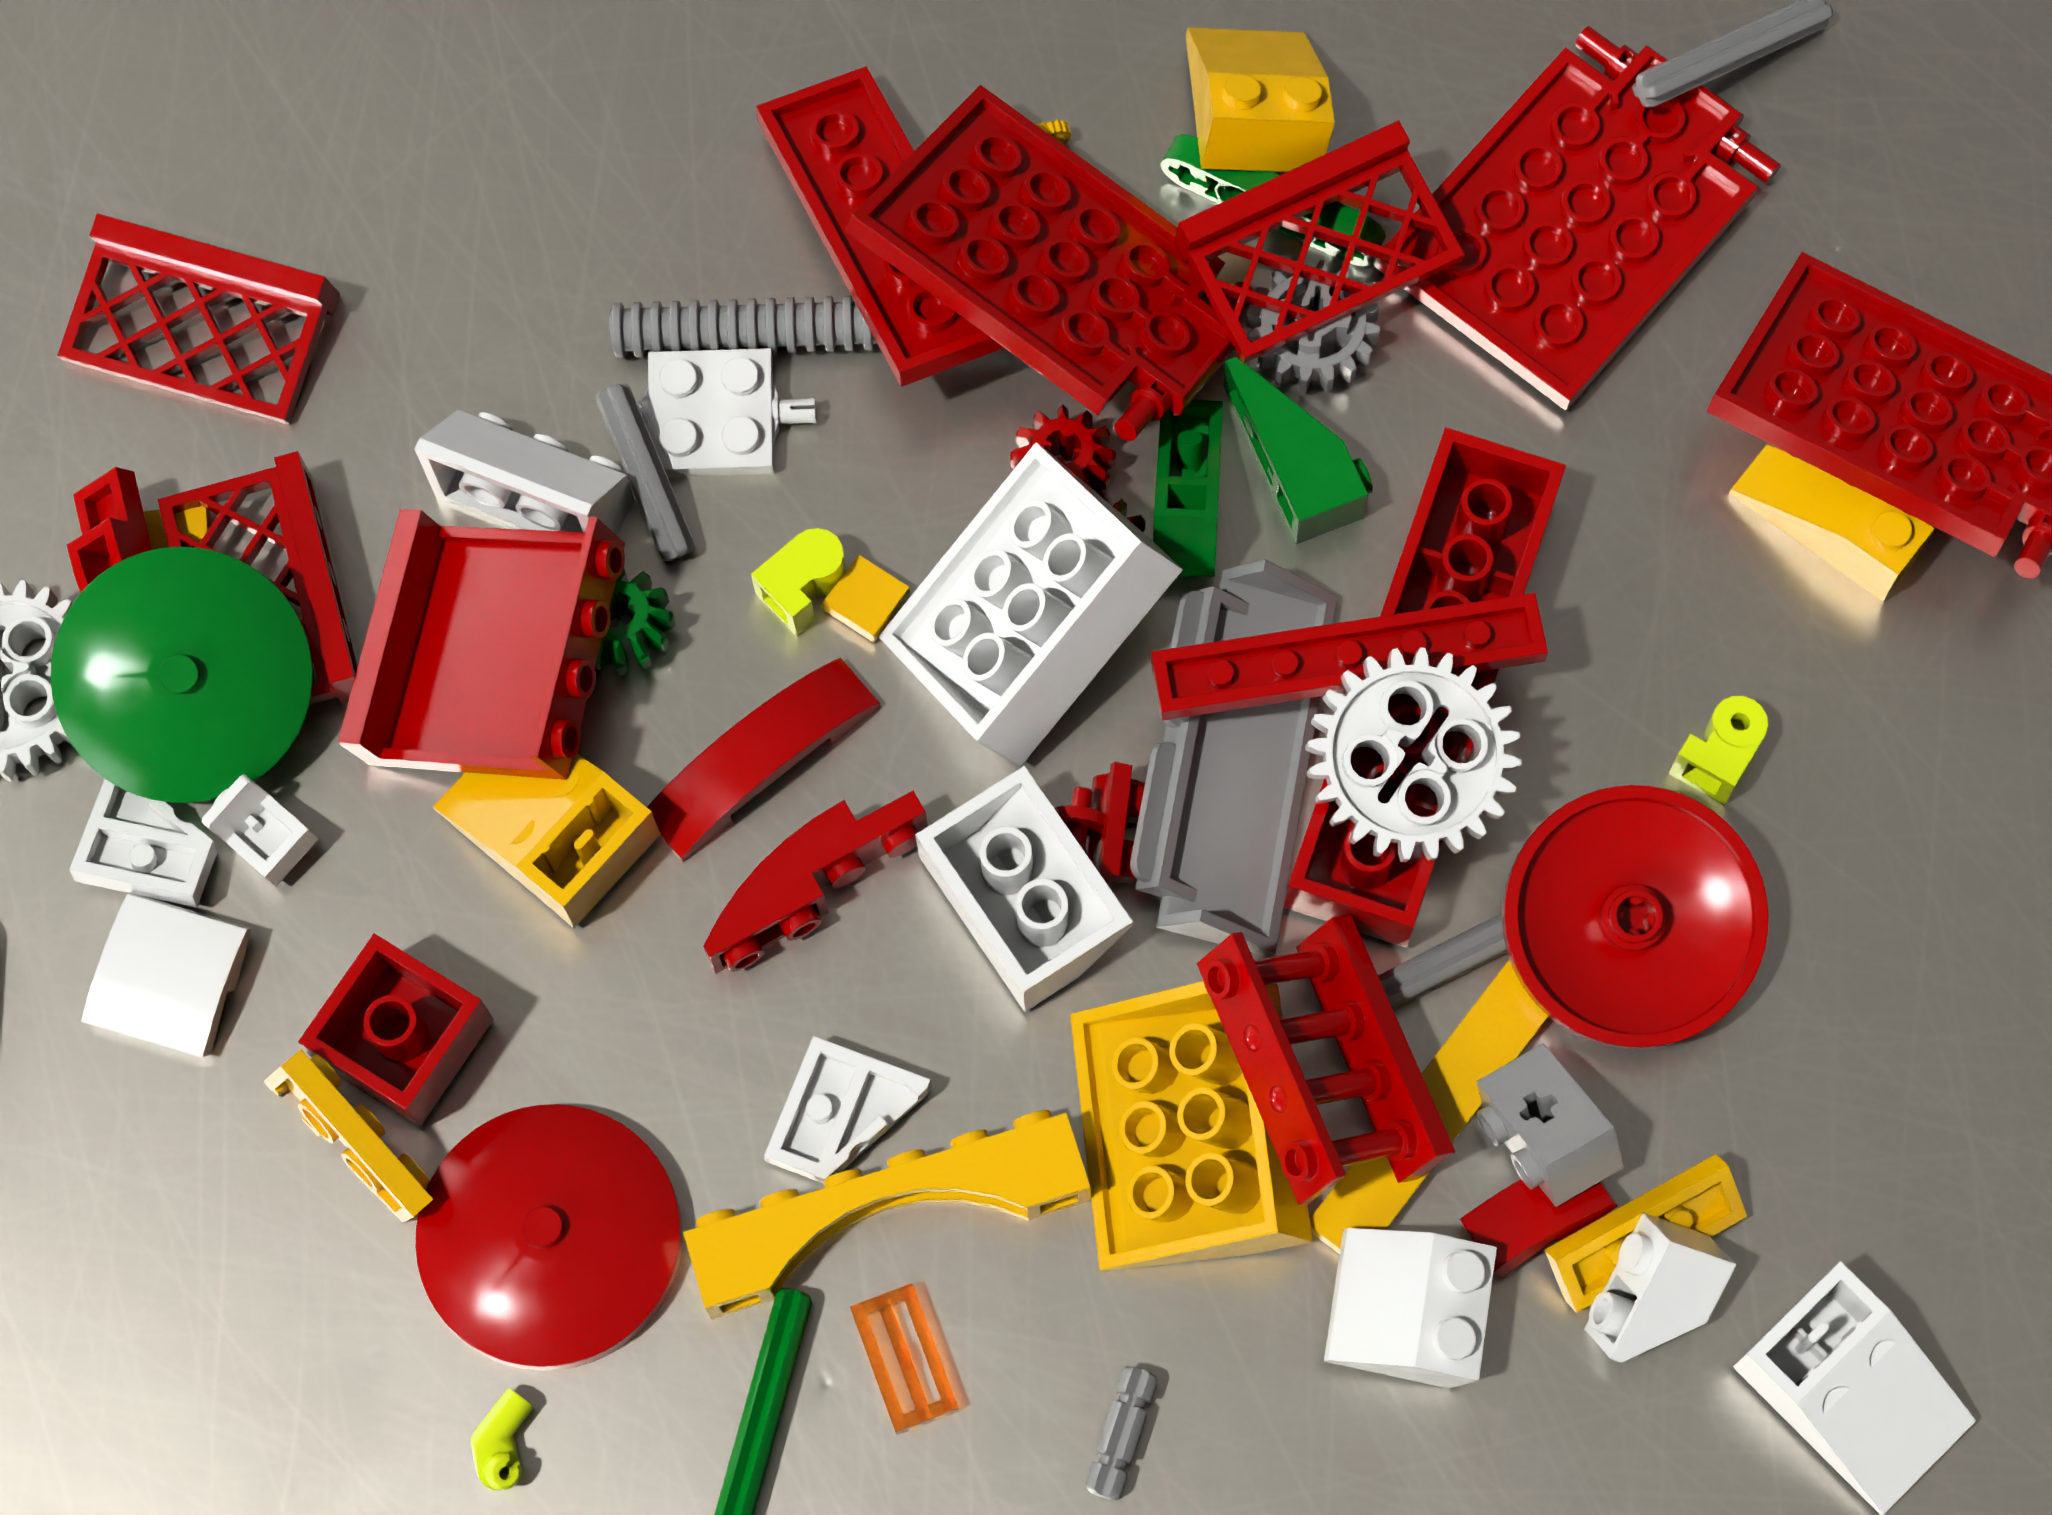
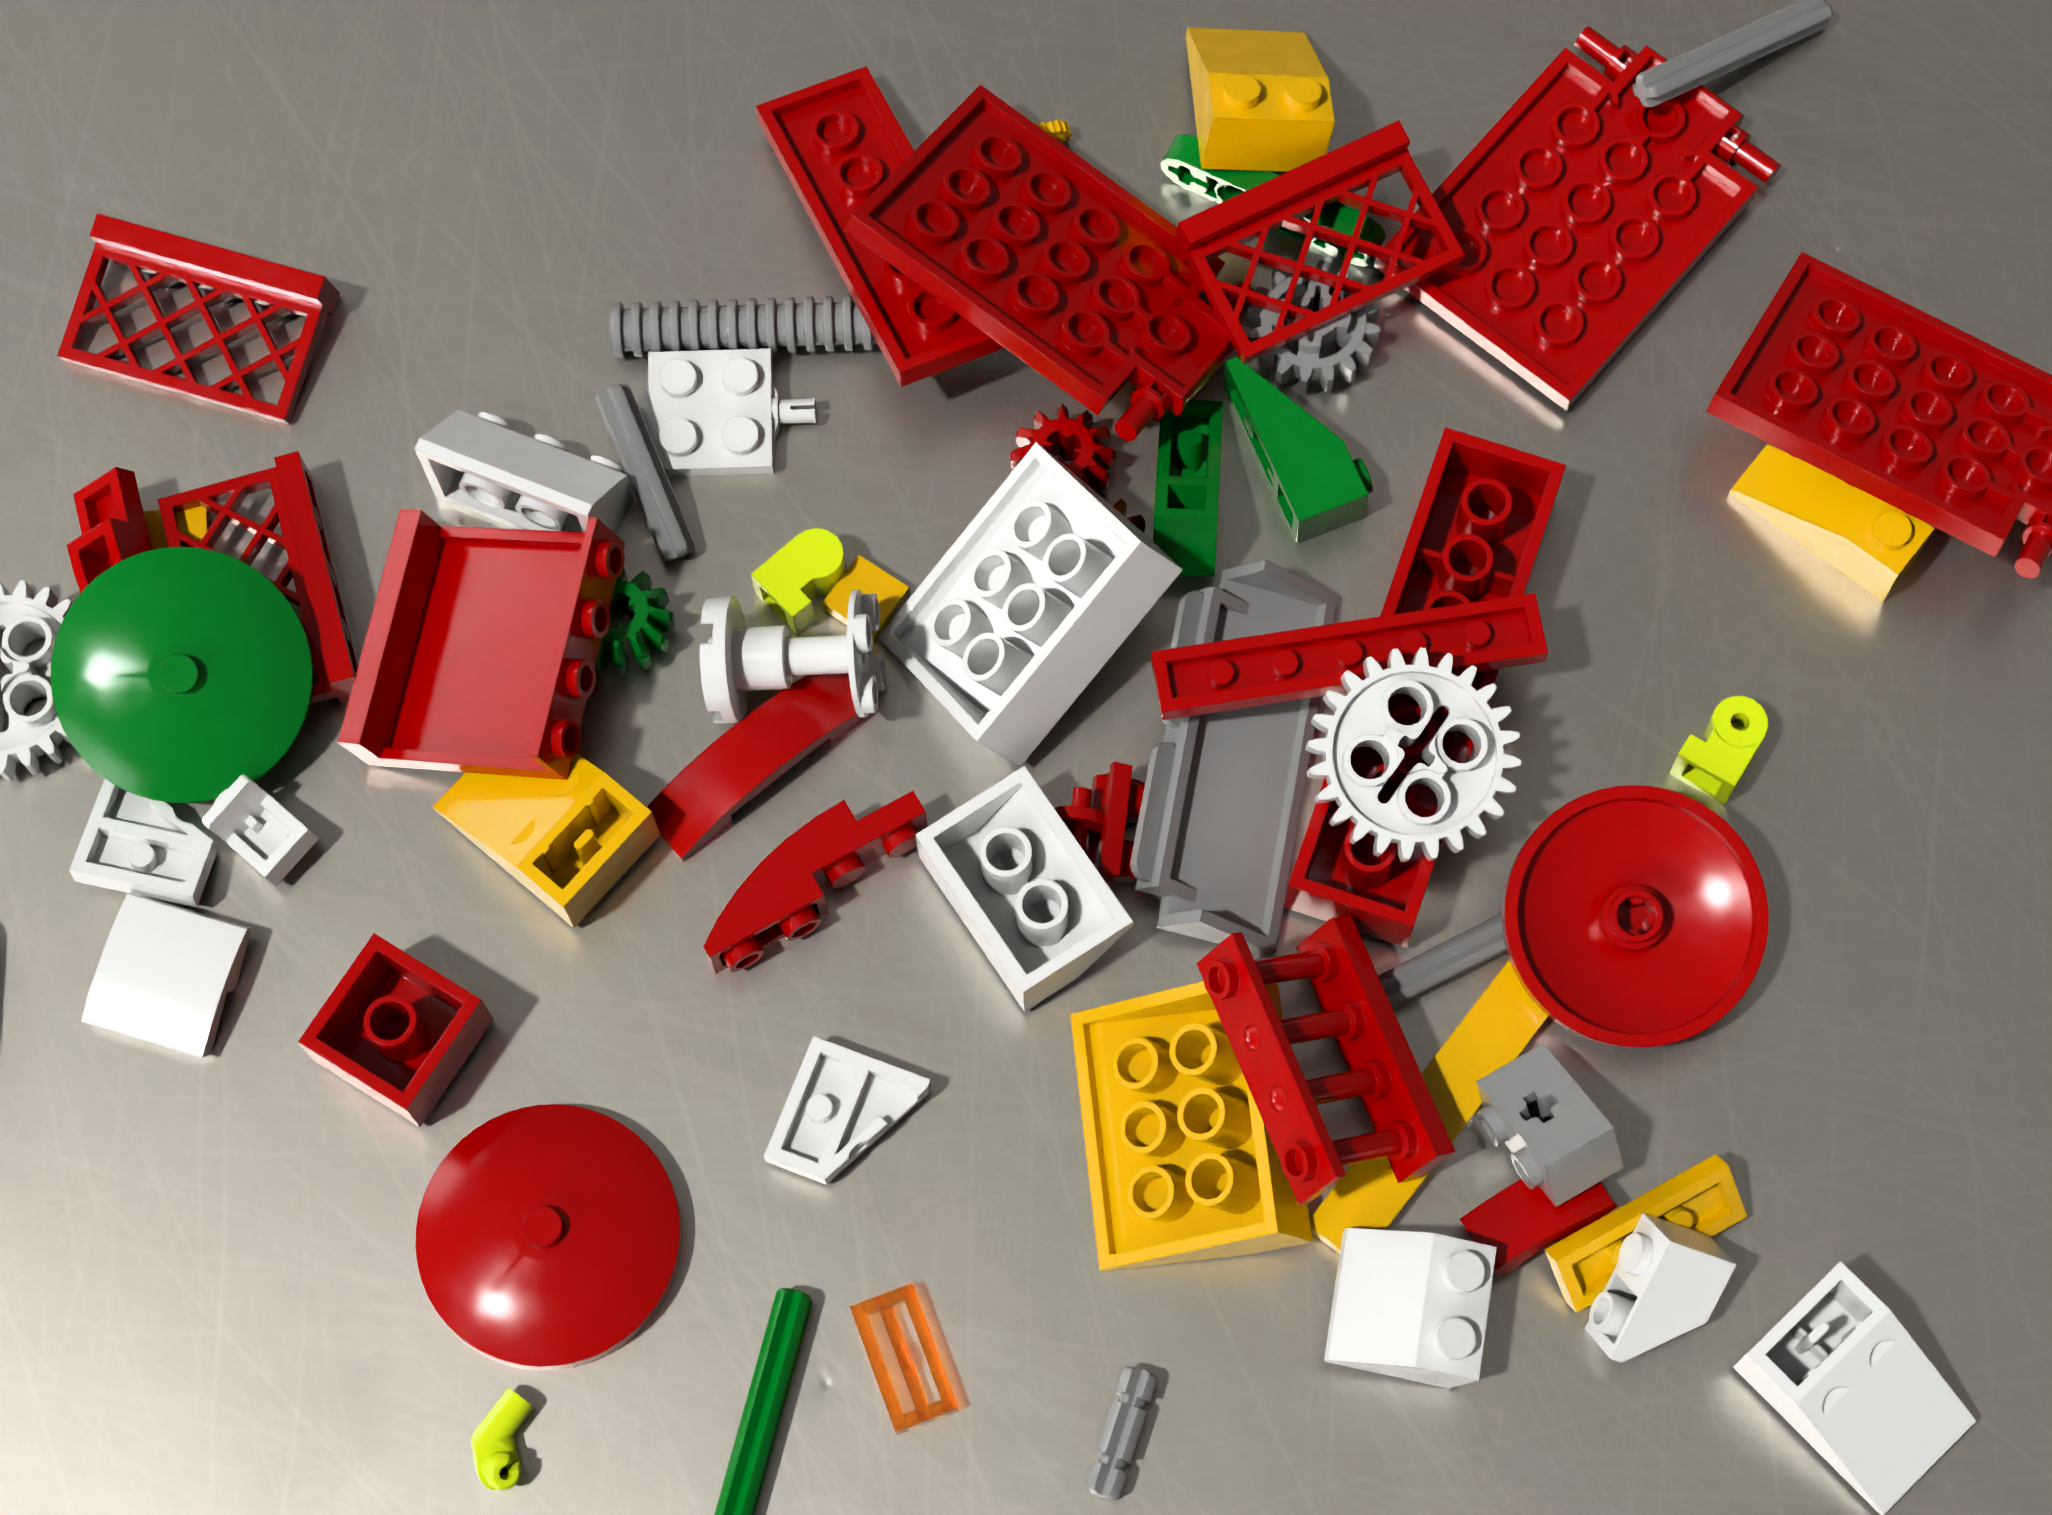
(328, 1114): yellow wing -> none
(755, 1253): yellow arch -> none
(768, 658): none -> white piece

